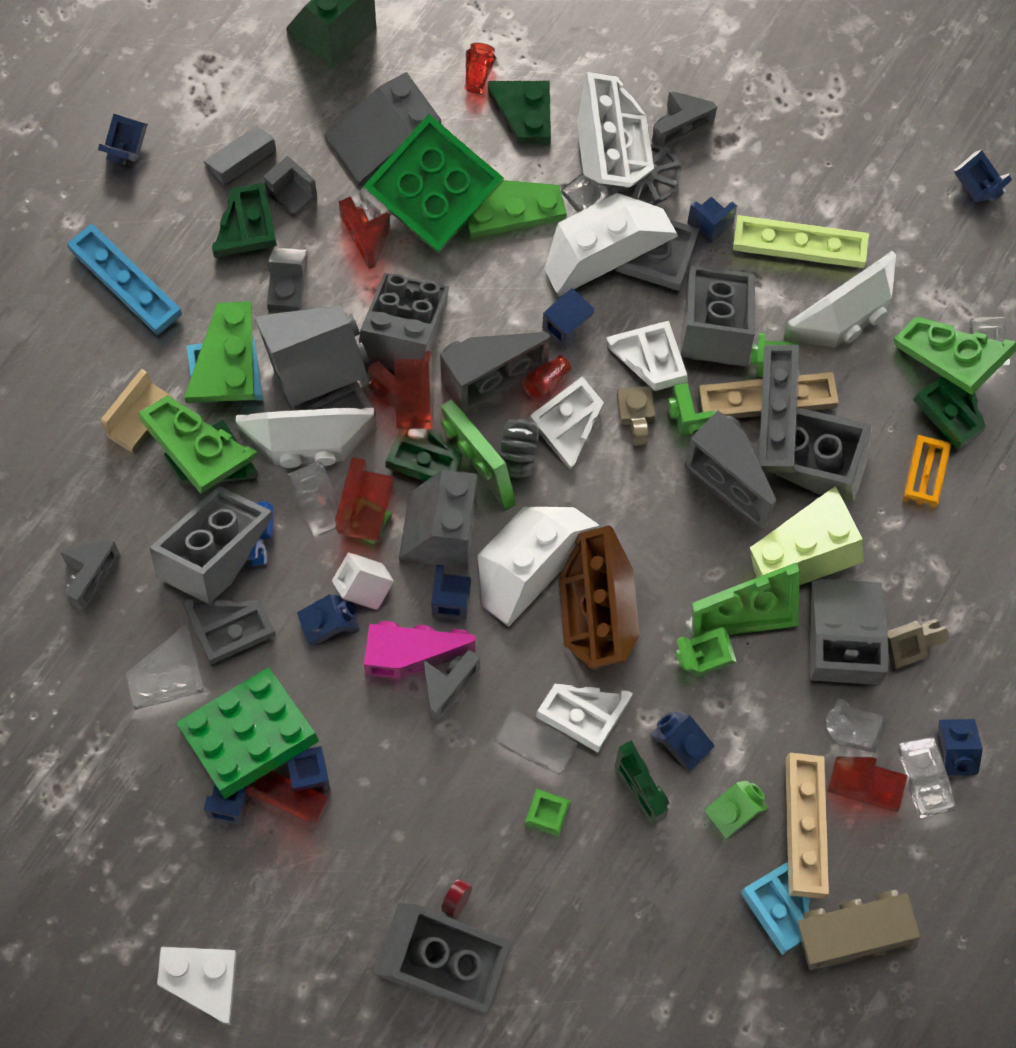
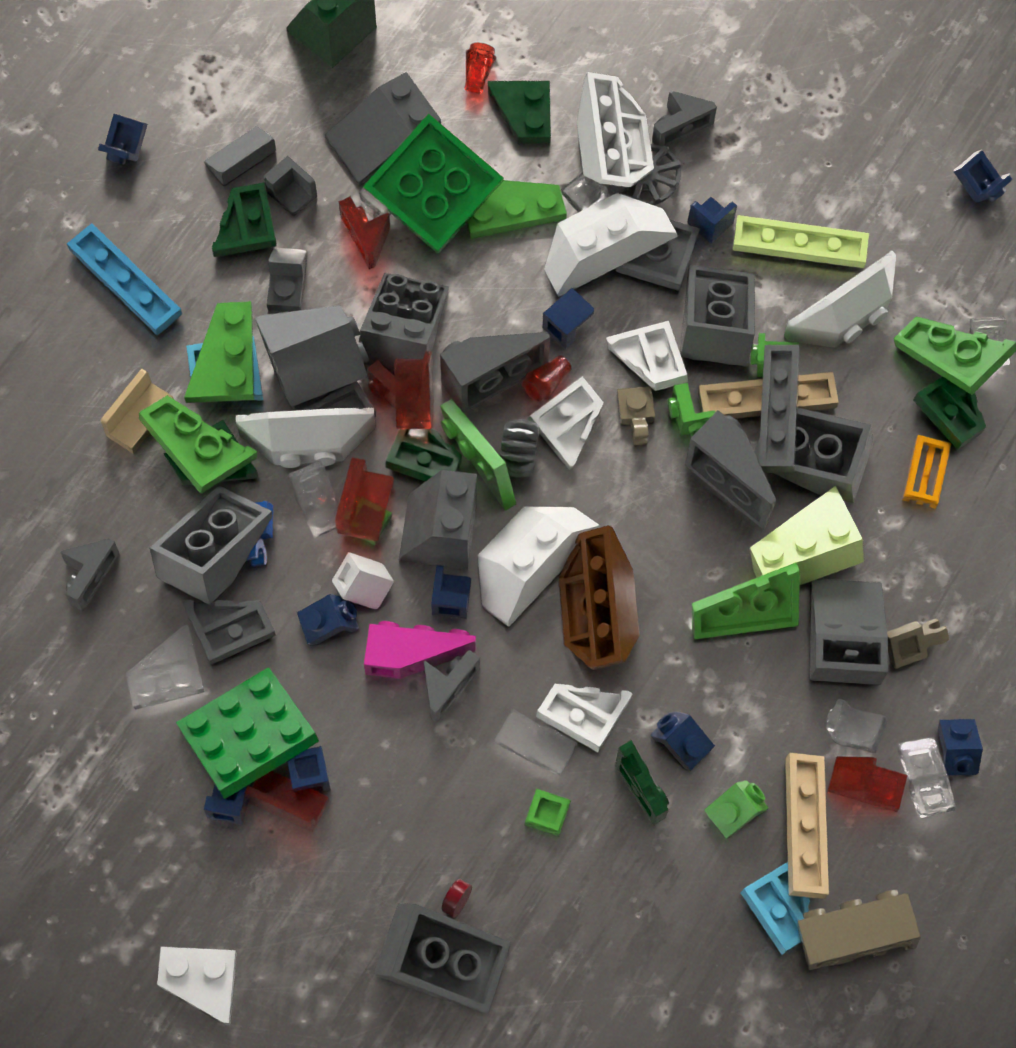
(705, 652): bright green bracket -> none

